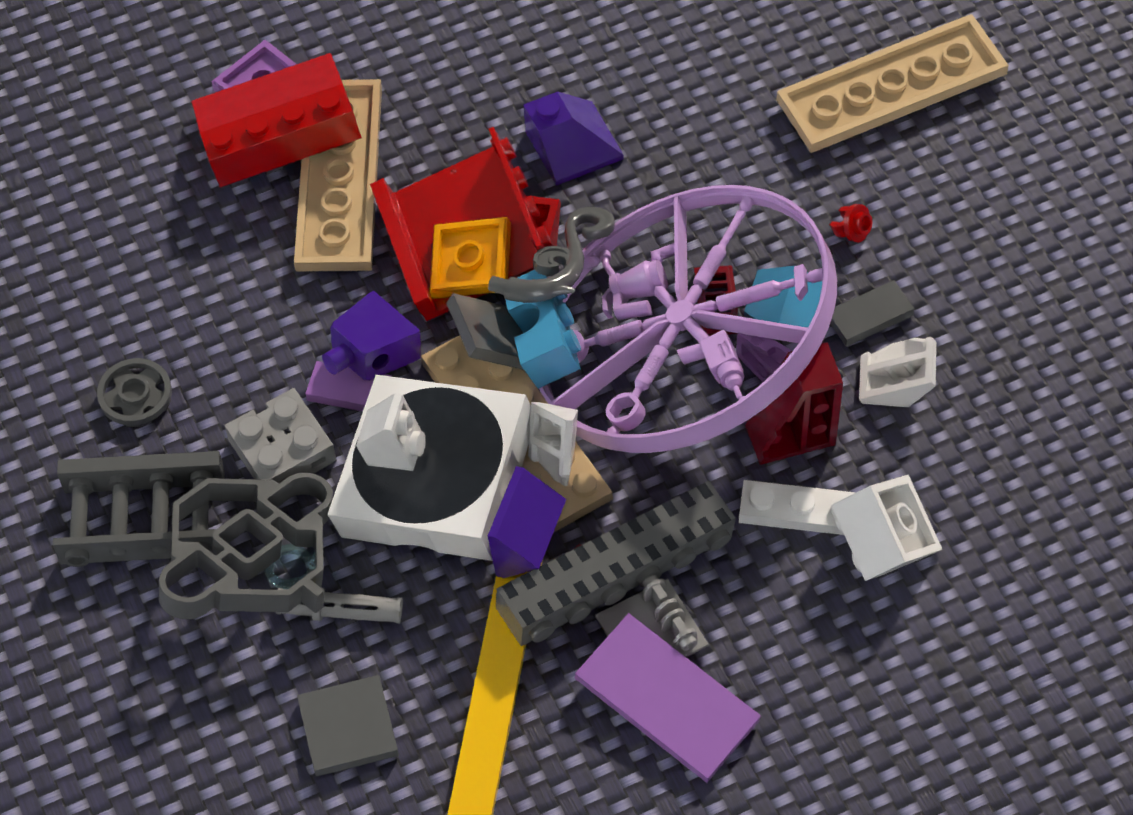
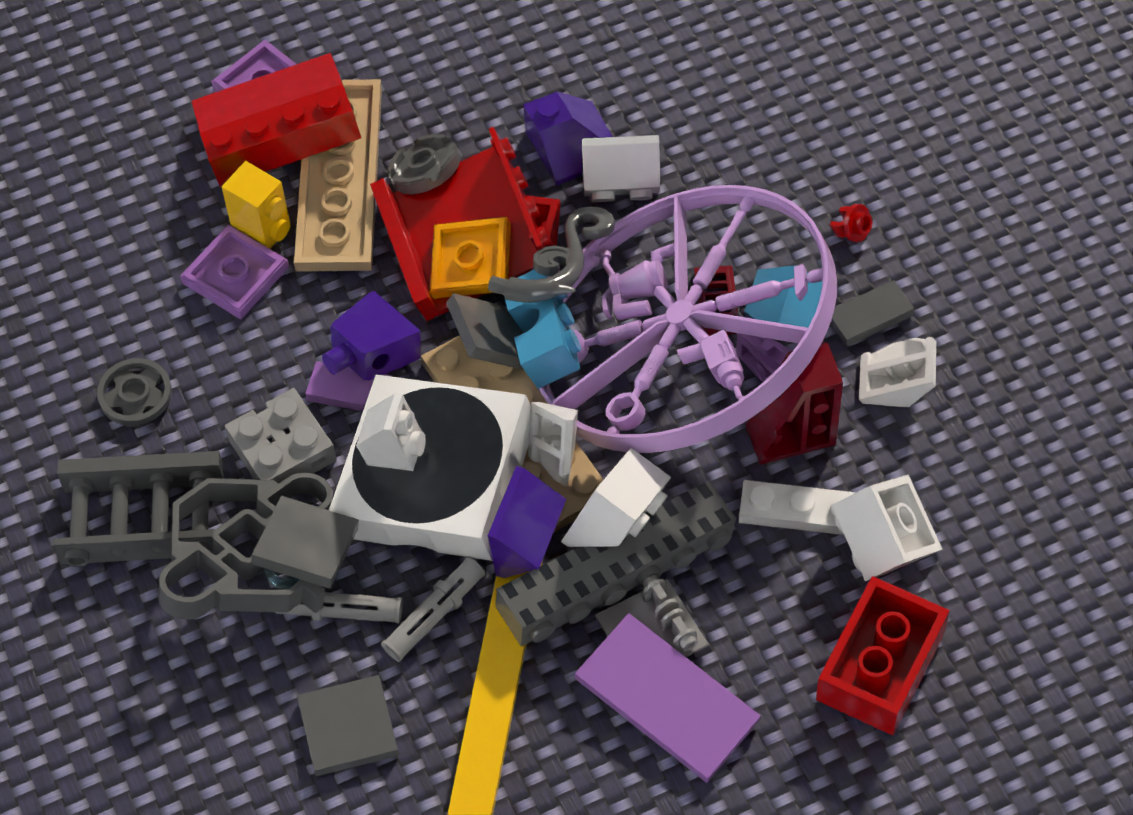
(234, 271): none -> medium lavender tile
(257, 205): none -> yellow brick
(305, 542): none -> dark grey tile
(424, 165): none -> dark grey tile
(466, 575): none -> light grey pin
(619, 504): none -> white slope
(621, 167): none -> white slope
(882, 655): none -> red brick
(891, 83): tan plate -> none

